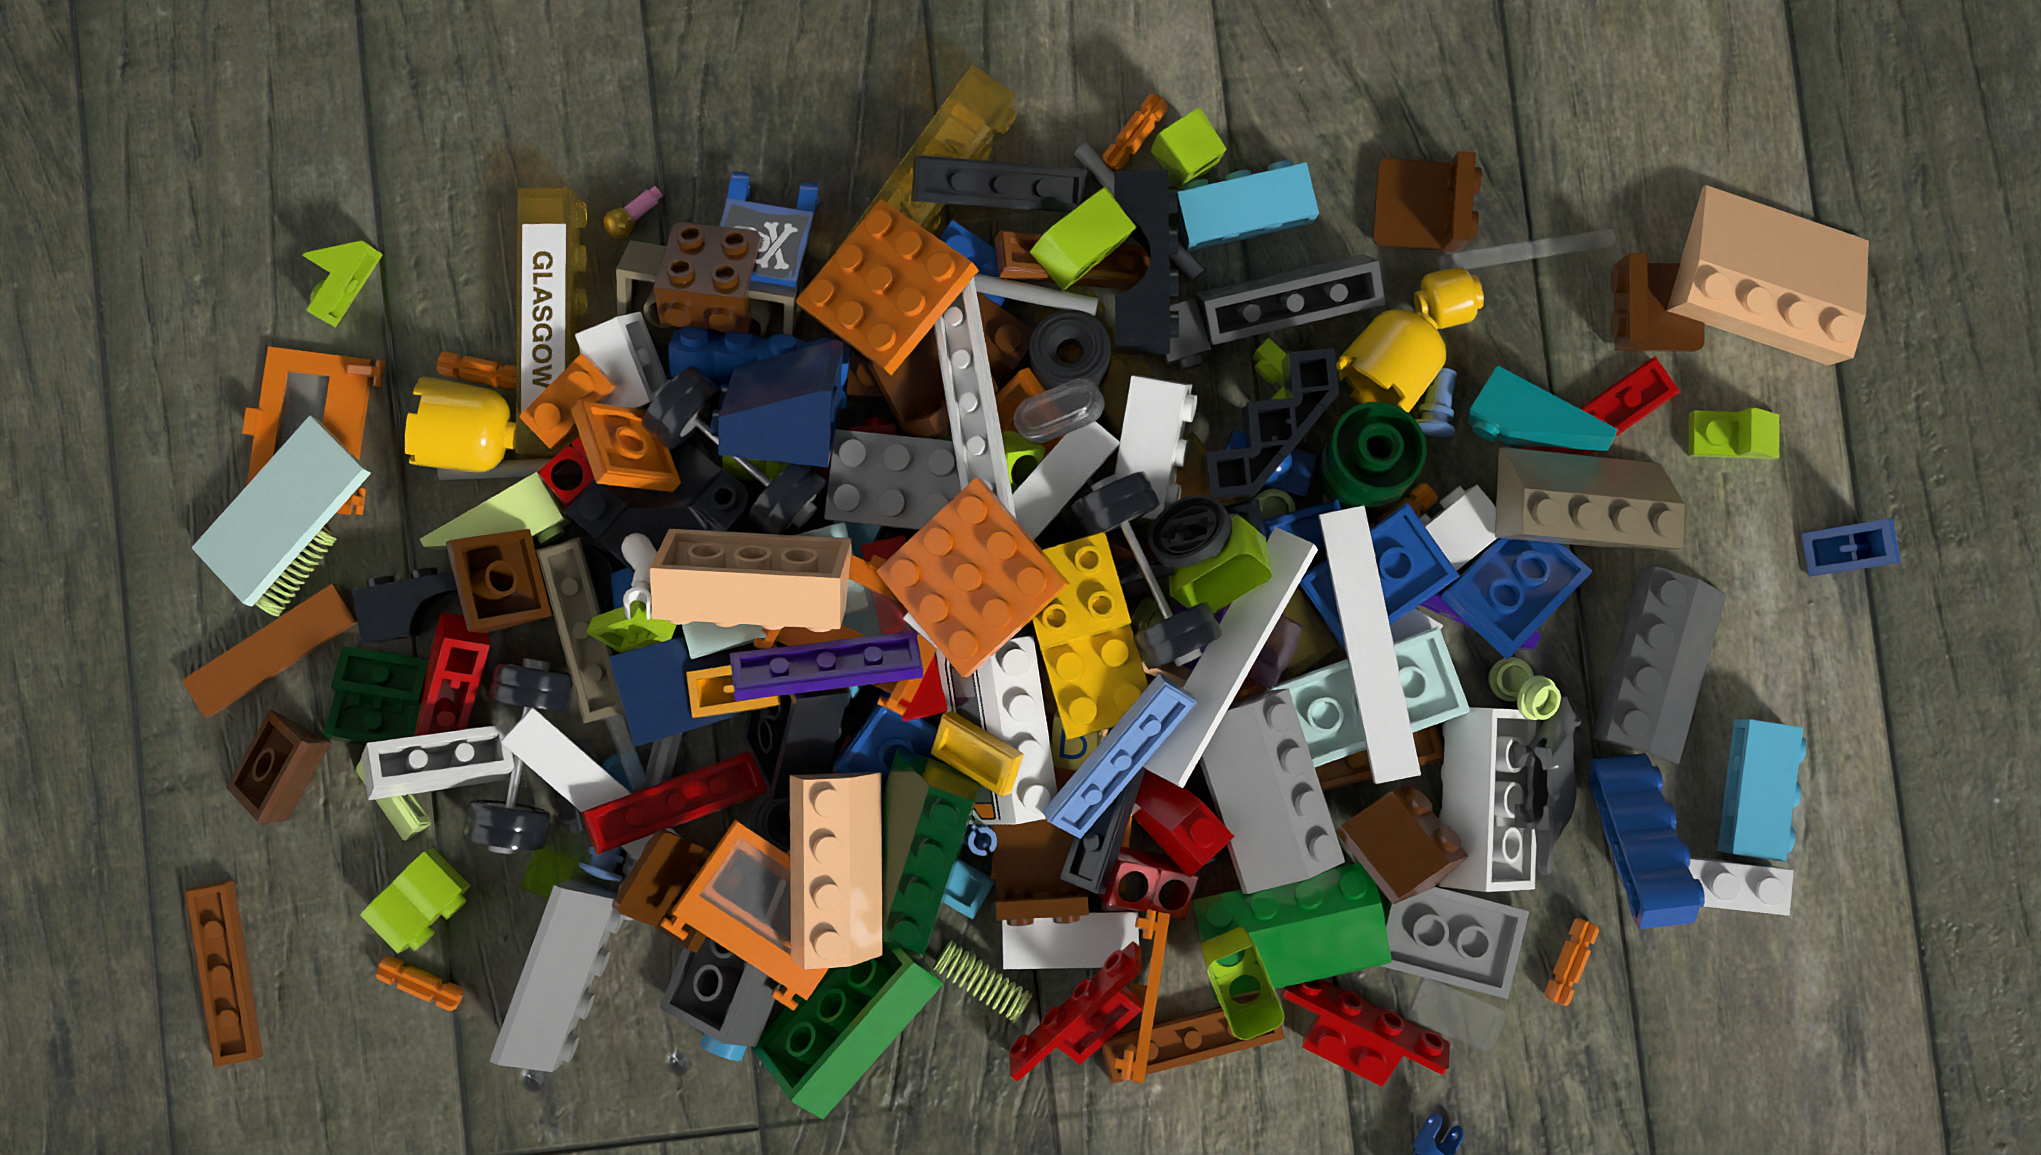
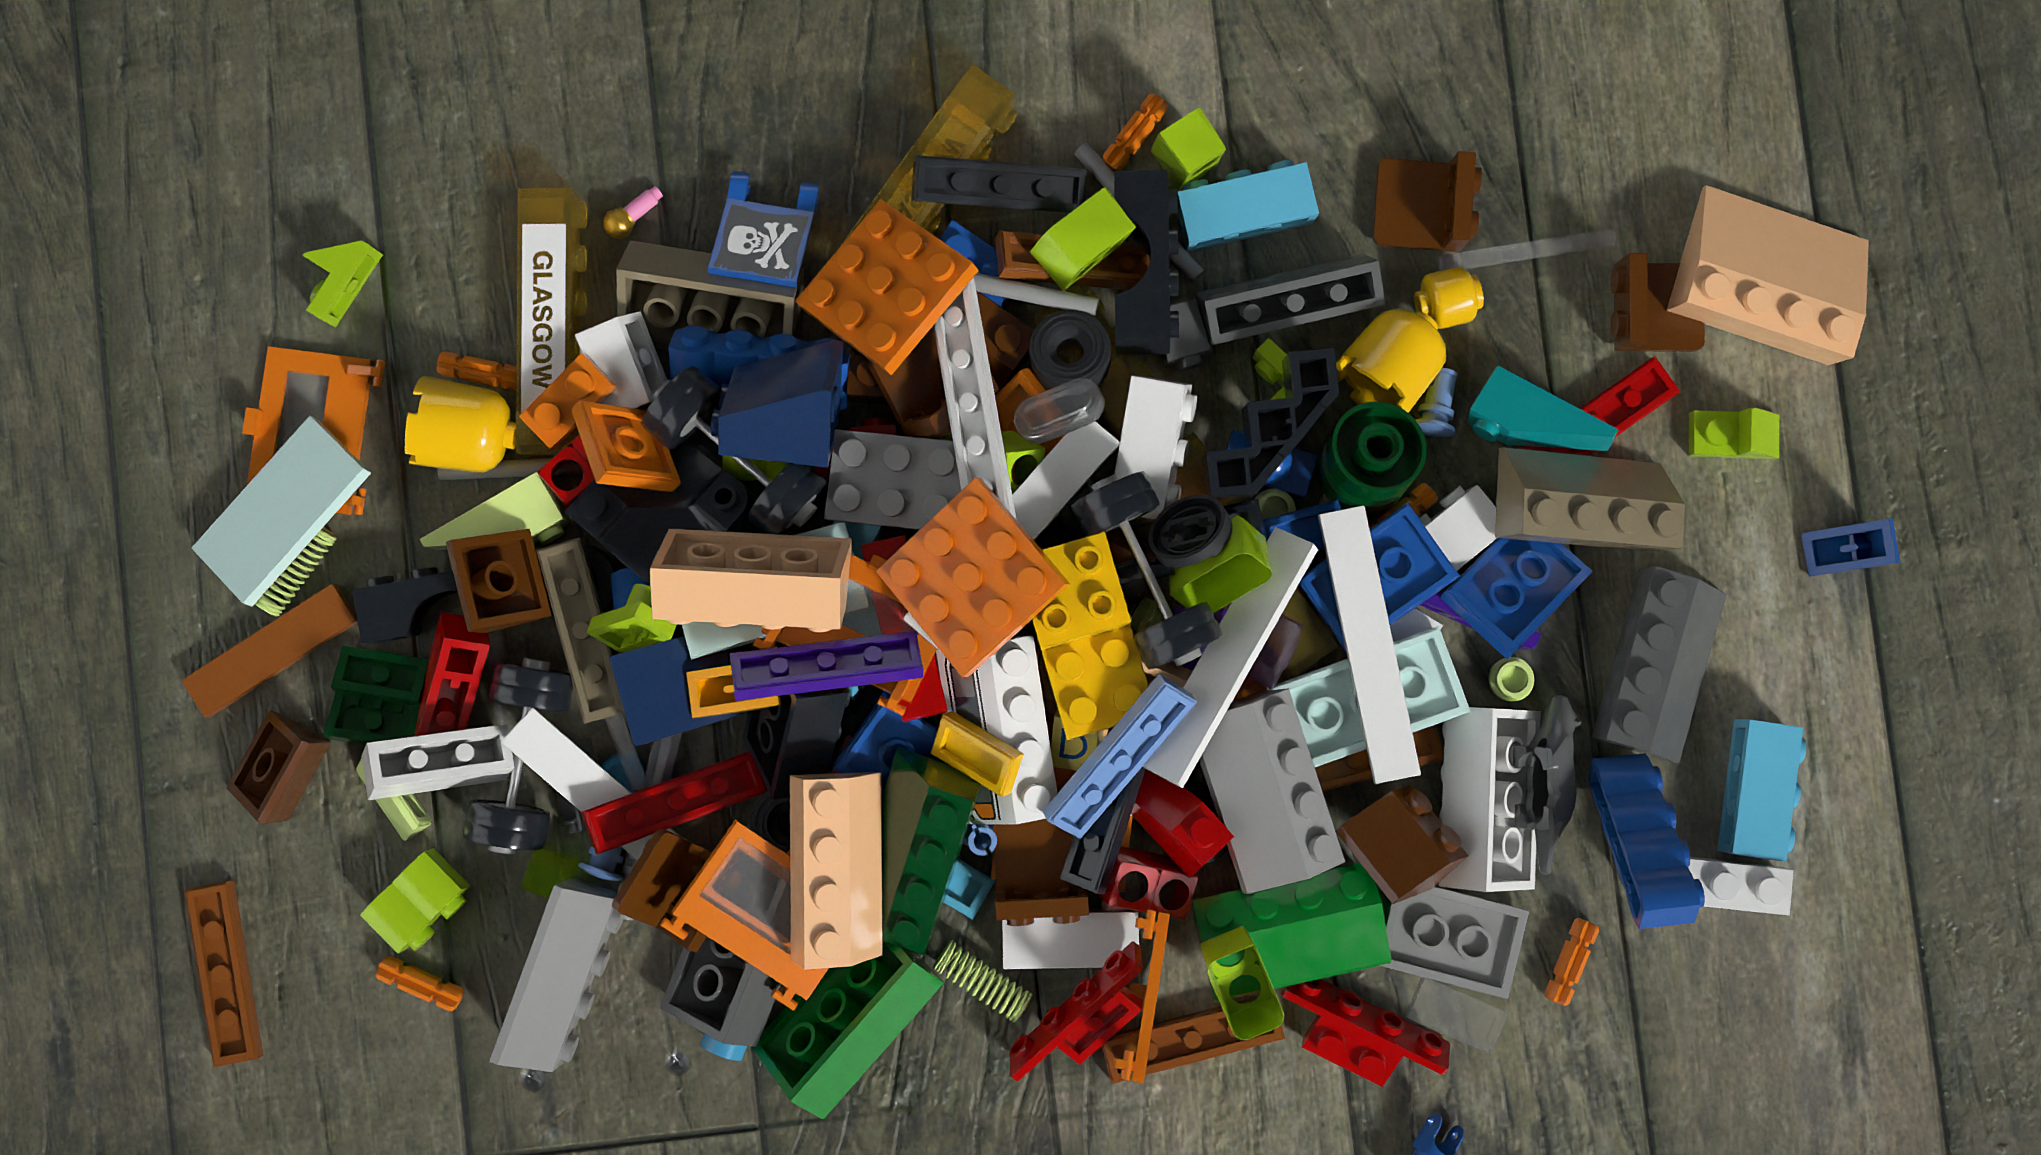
(640, 554): white arm -> none
(707, 277): reddish brown bracket -> none
(1538, 698): yellowish green plate -> none

